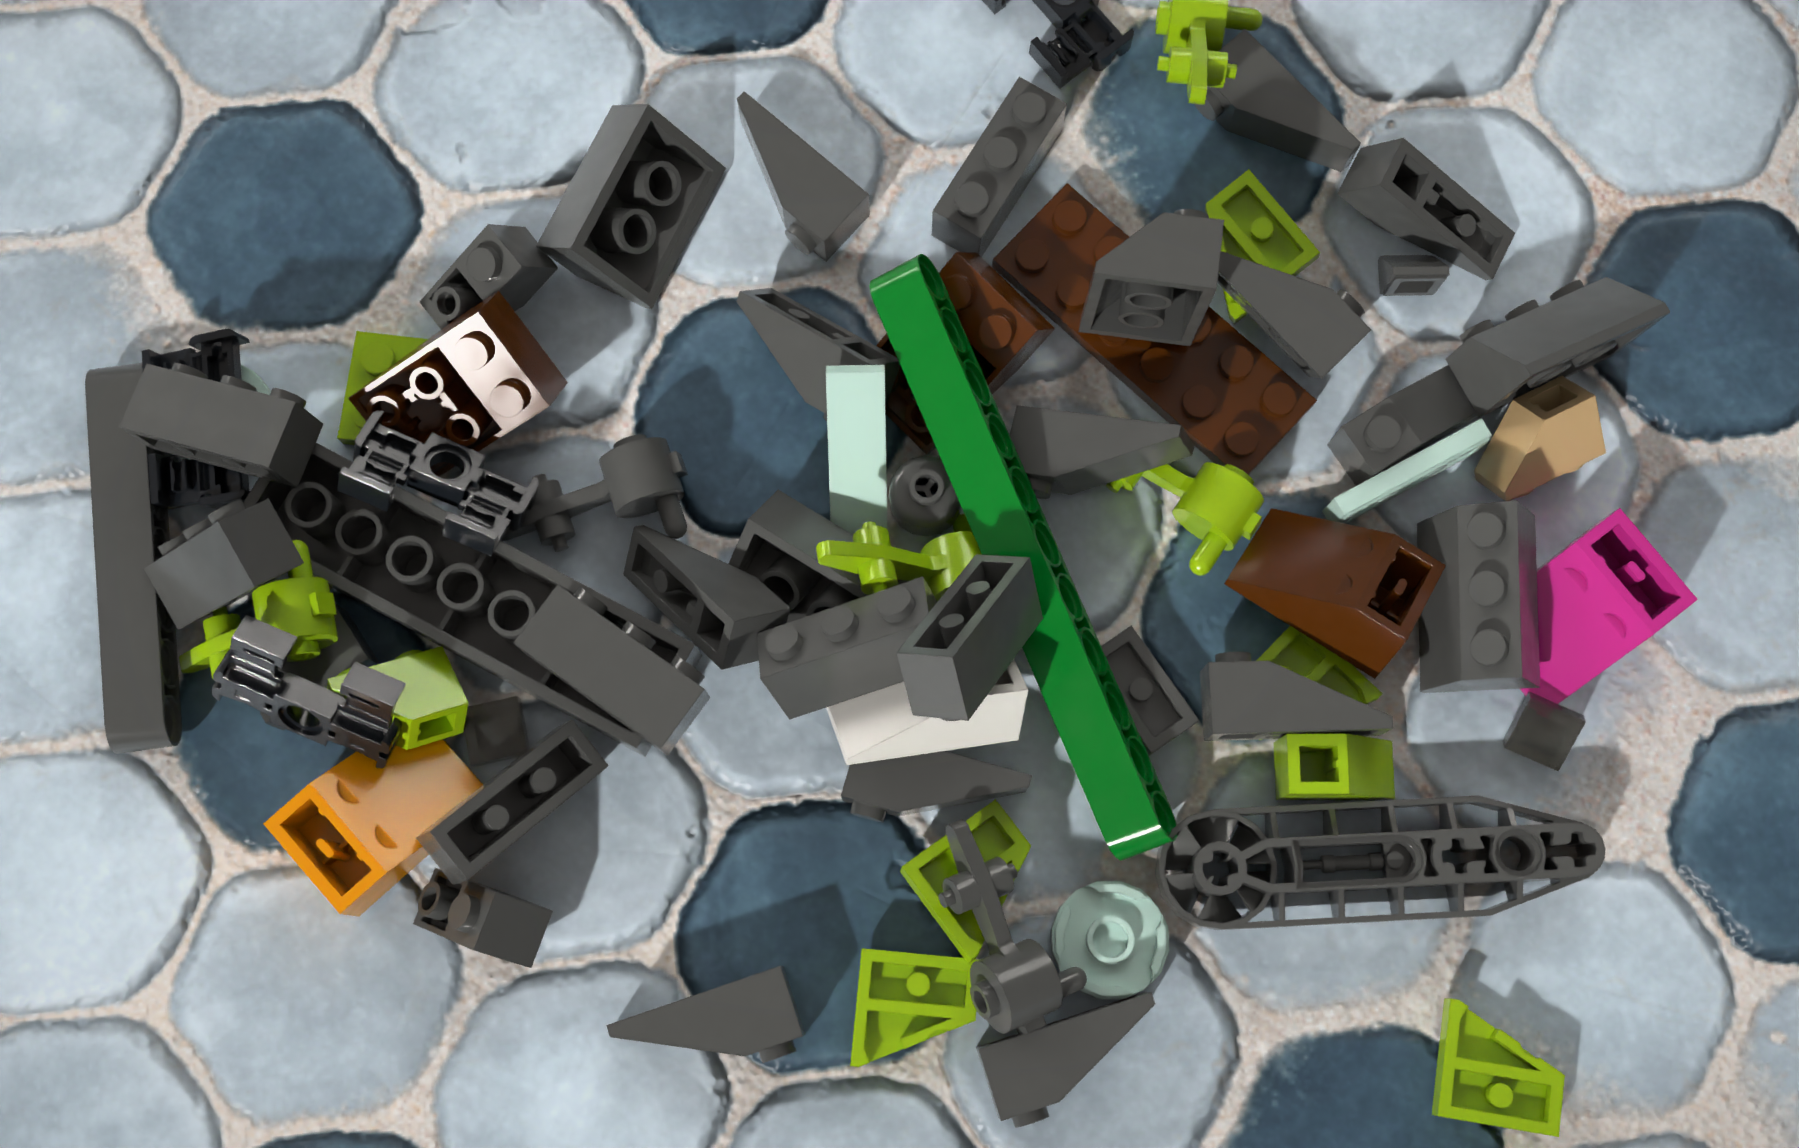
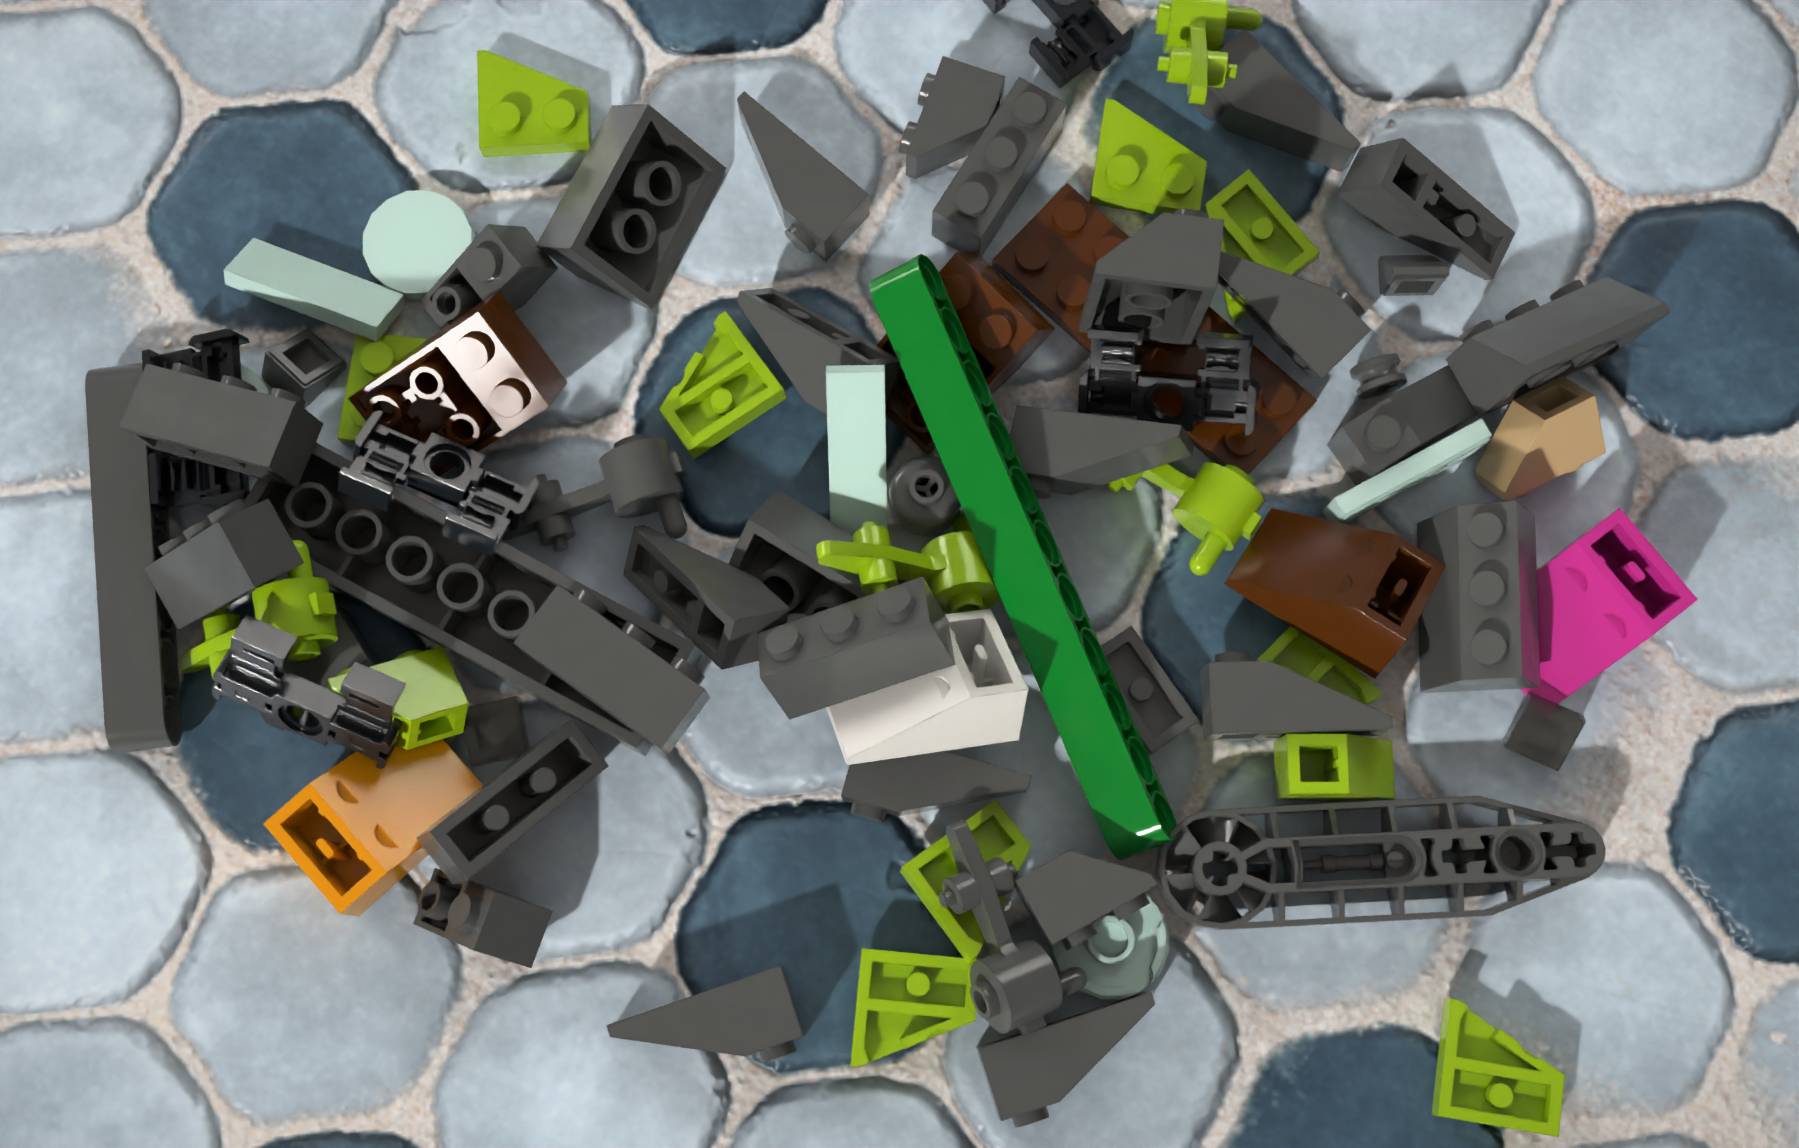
(302, 366): none -> dark grey slope
(314, 289): none -> light aqua tile
(415, 241): none -> light aqua tile
(528, 110): none -> lime wing
(720, 390): none -> lime wing
(953, 116): none -> dark grey slope
(970, 637): dark grey brick -> none
(1078, 890): none -> dark grey slope
(1120, 393): none -> black piece
(1143, 166): none -> lime wing
(1378, 376): none -> dark grey bush

